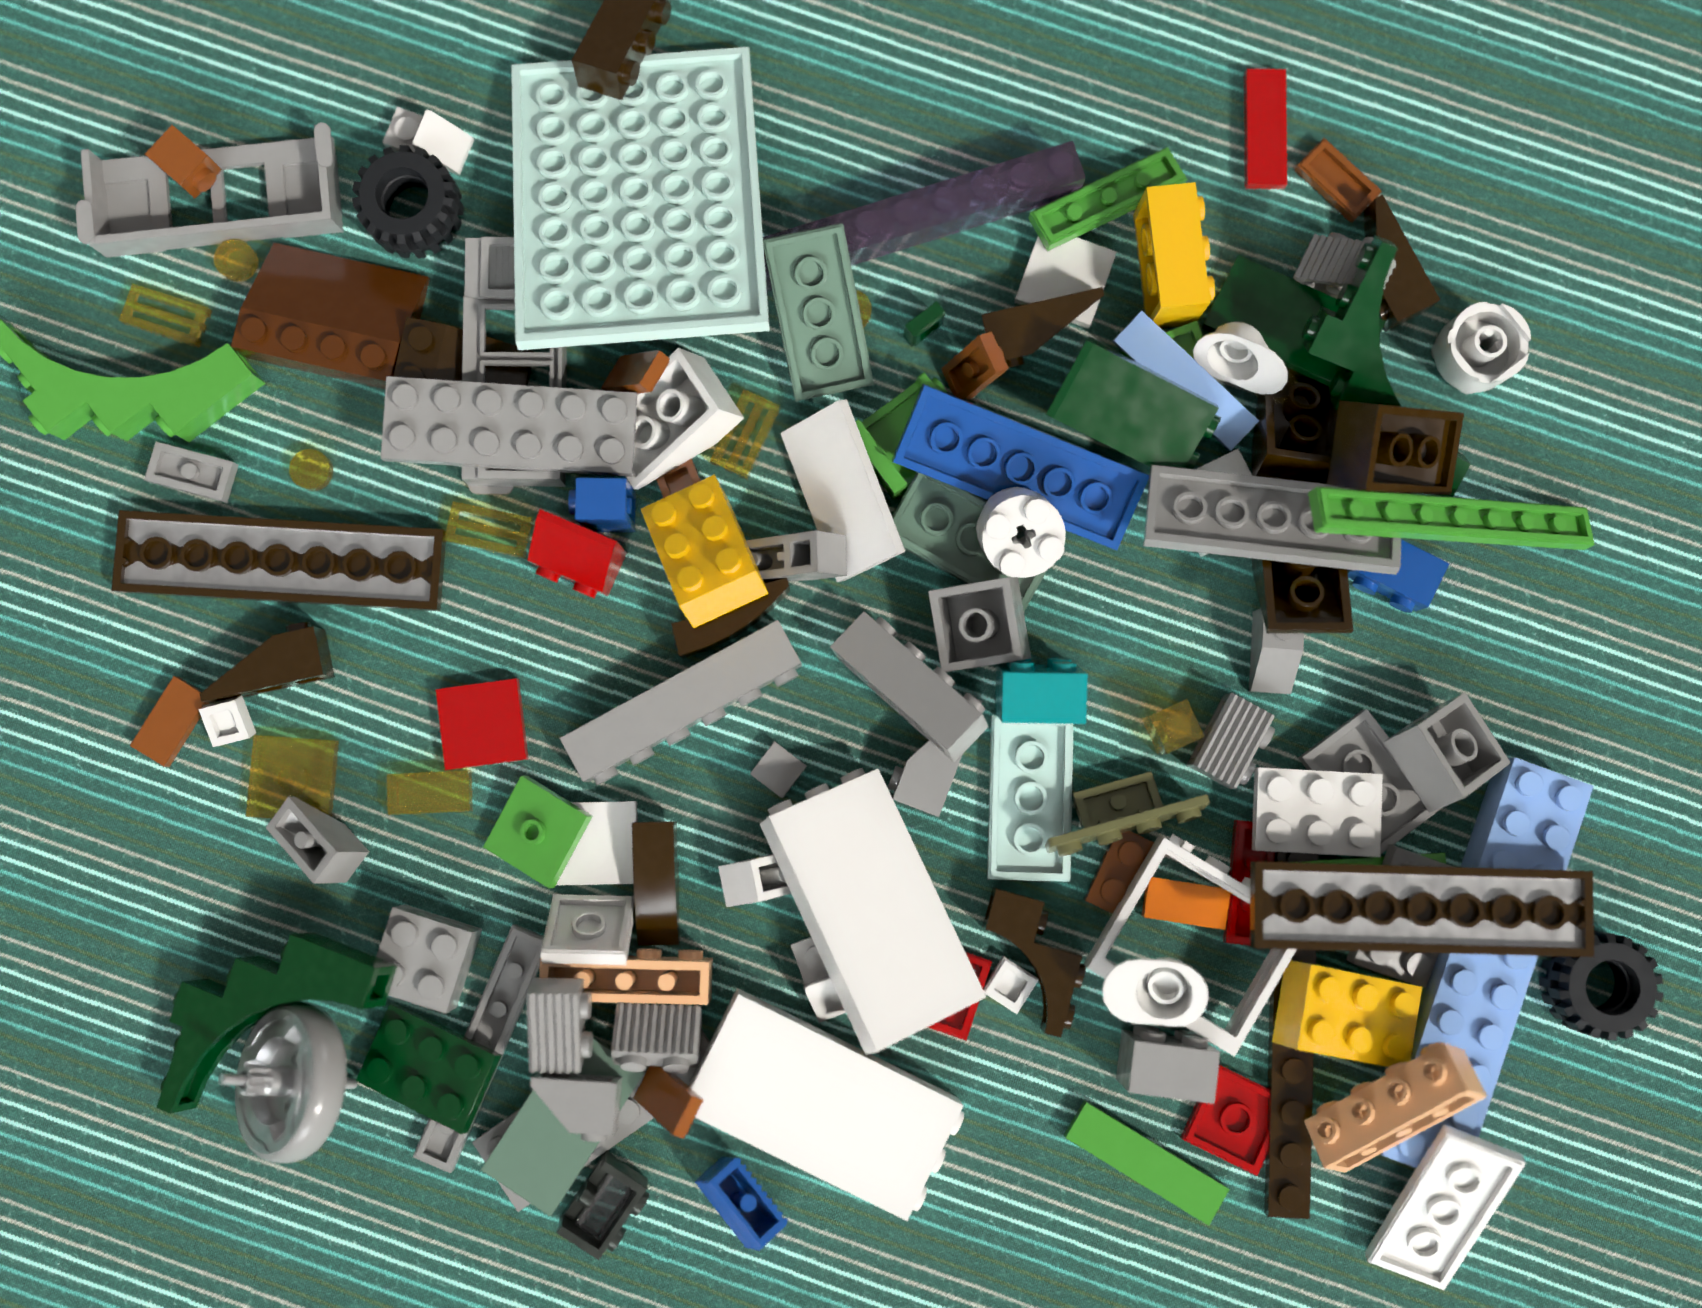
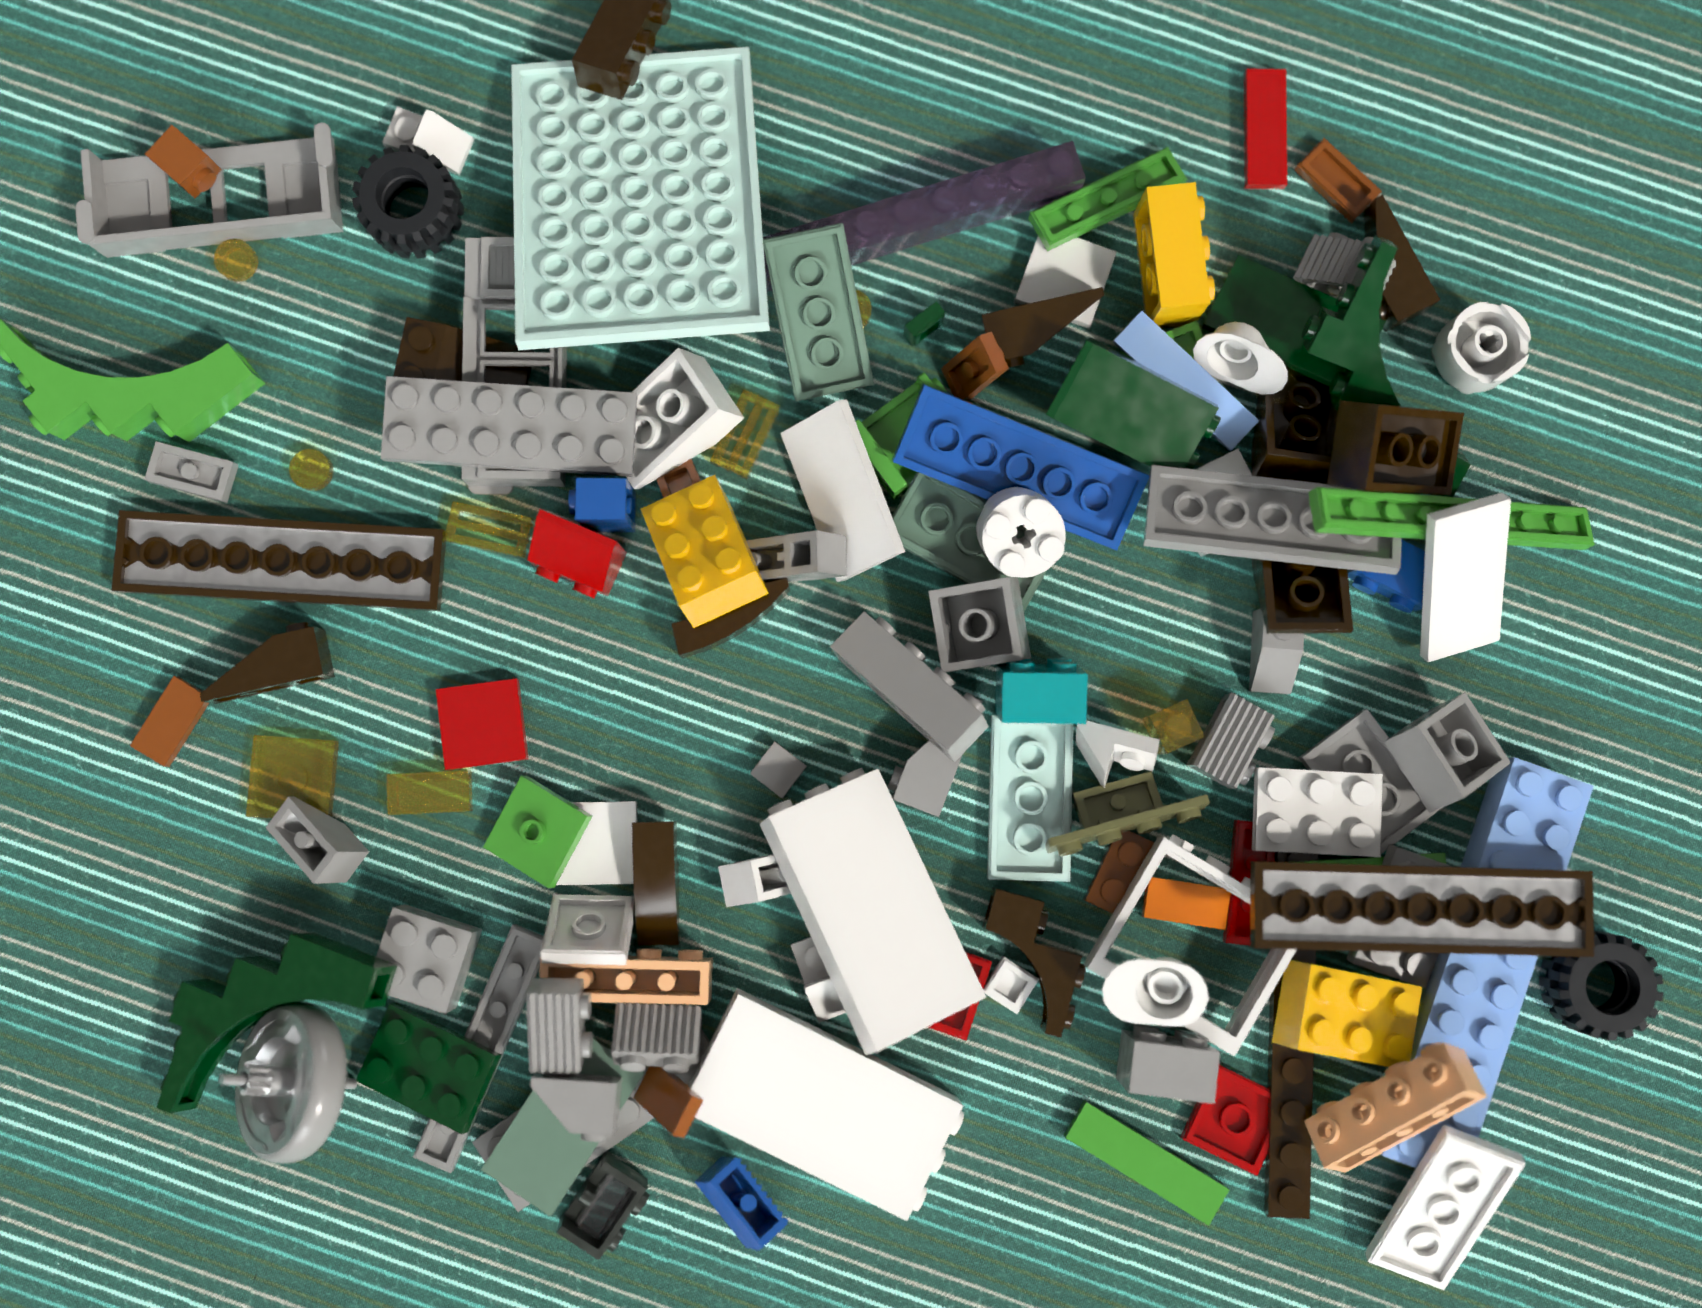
(196, 326): clear yellow tile -> none
(227, 721): white plate -> none
(328, 315): reddish brown slope -> none
(636, 372): dark orange tile -> none
(681, 702): light grey brick -> none
(1107, 744): none -> white slope
(1464, 576): none -> white tile

